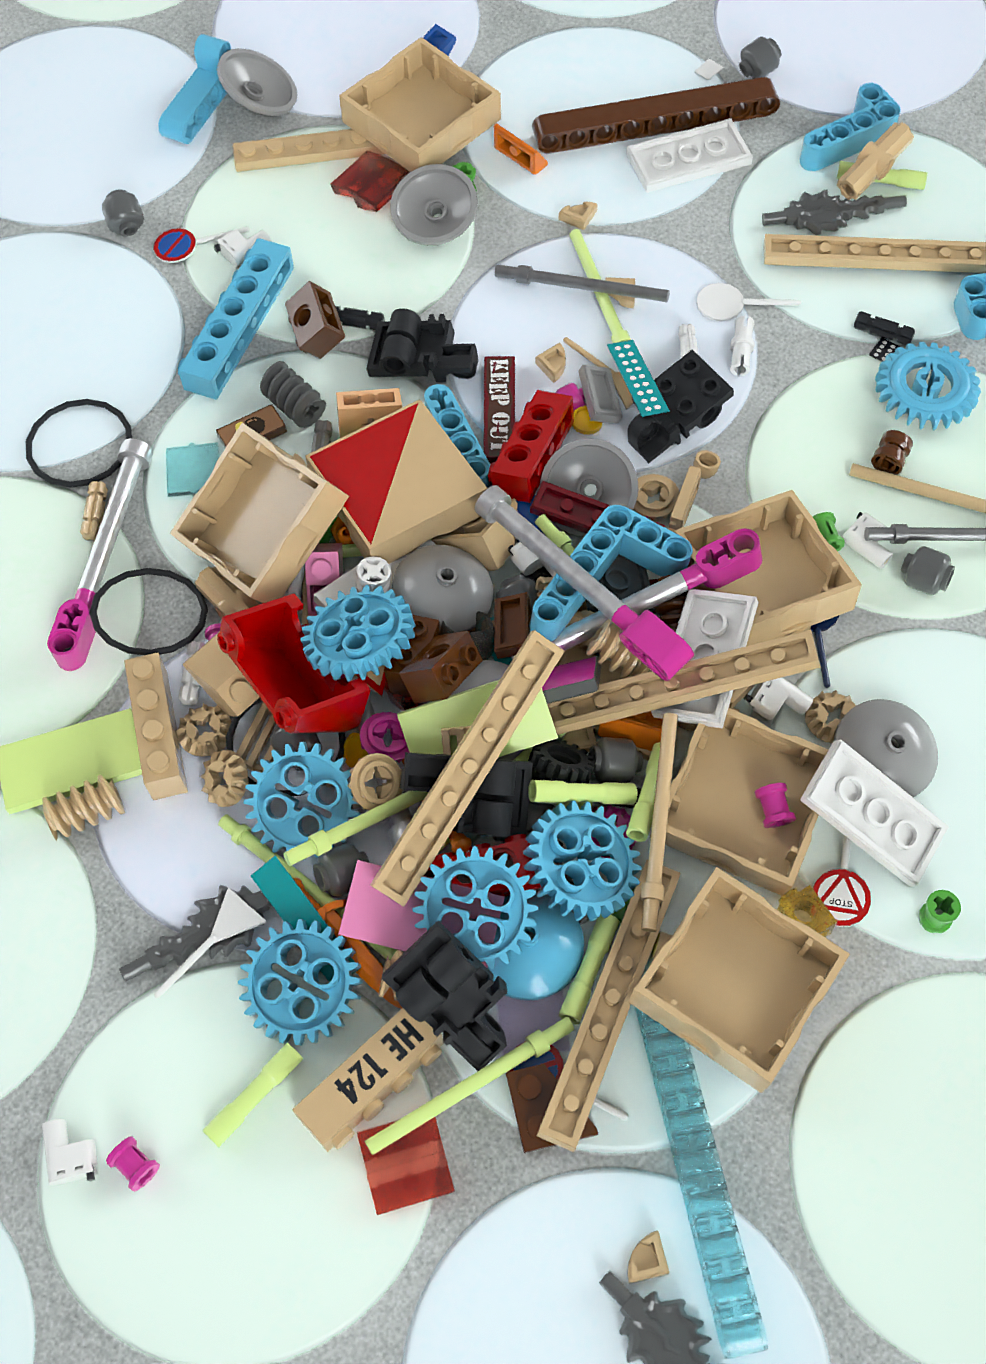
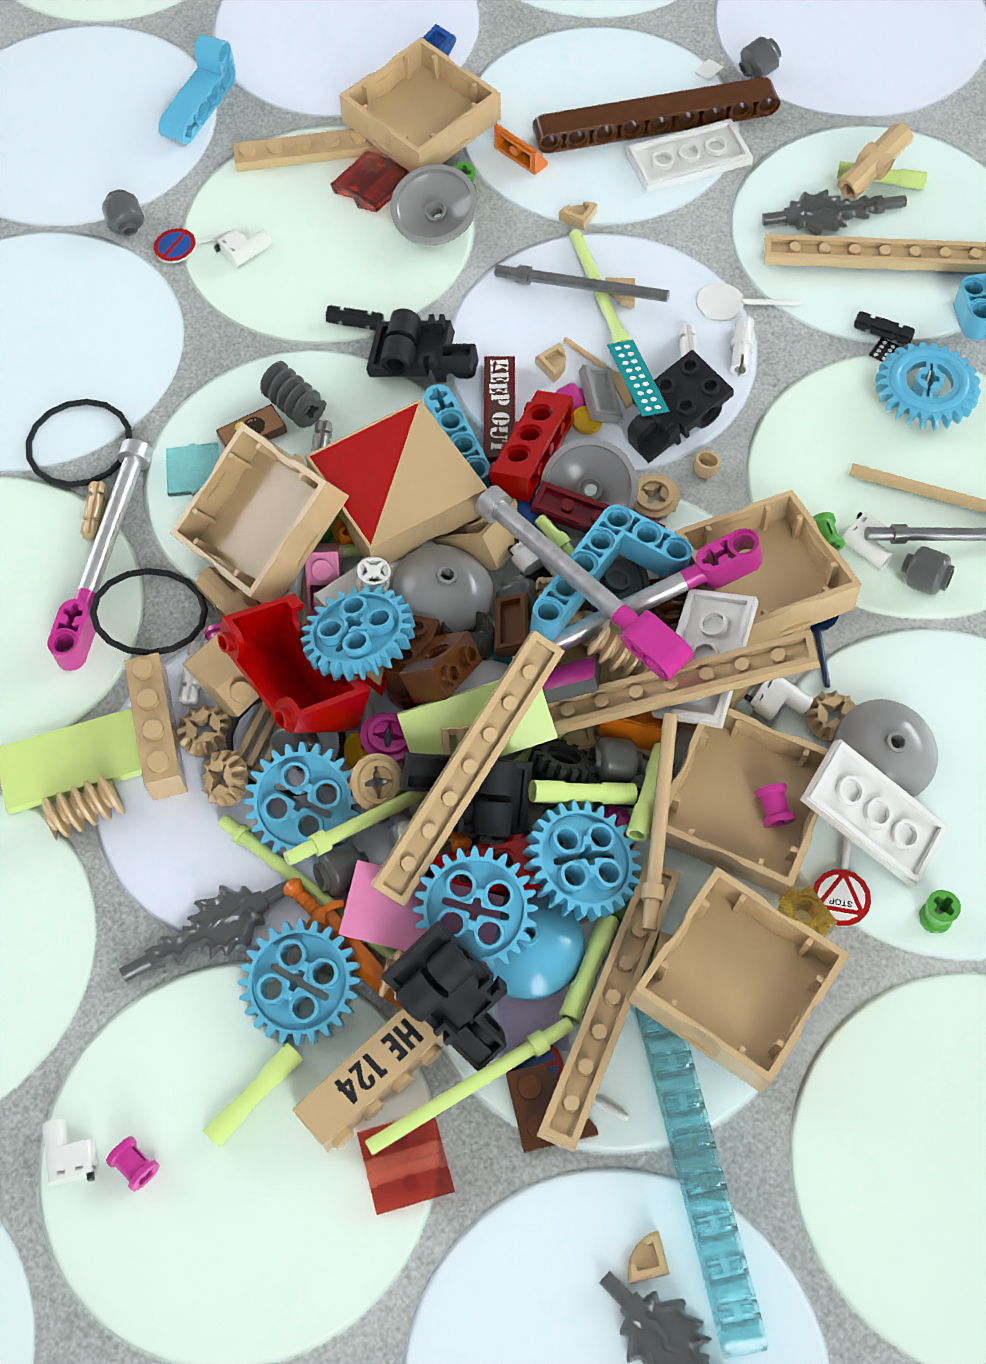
(233, 918): white piece -> none
(236, 319): medium azure brick -> none
(257, 82): light grey dish -> none
(289, 900): teal sticker -> none
(314, 320): reddish brown brick -> none
(363, 407): light nougat brick -> none
(685, 499): tan tile -> none
(849, 135): medium azure beam -> none
(892, 452): reddish brown wheel -> none

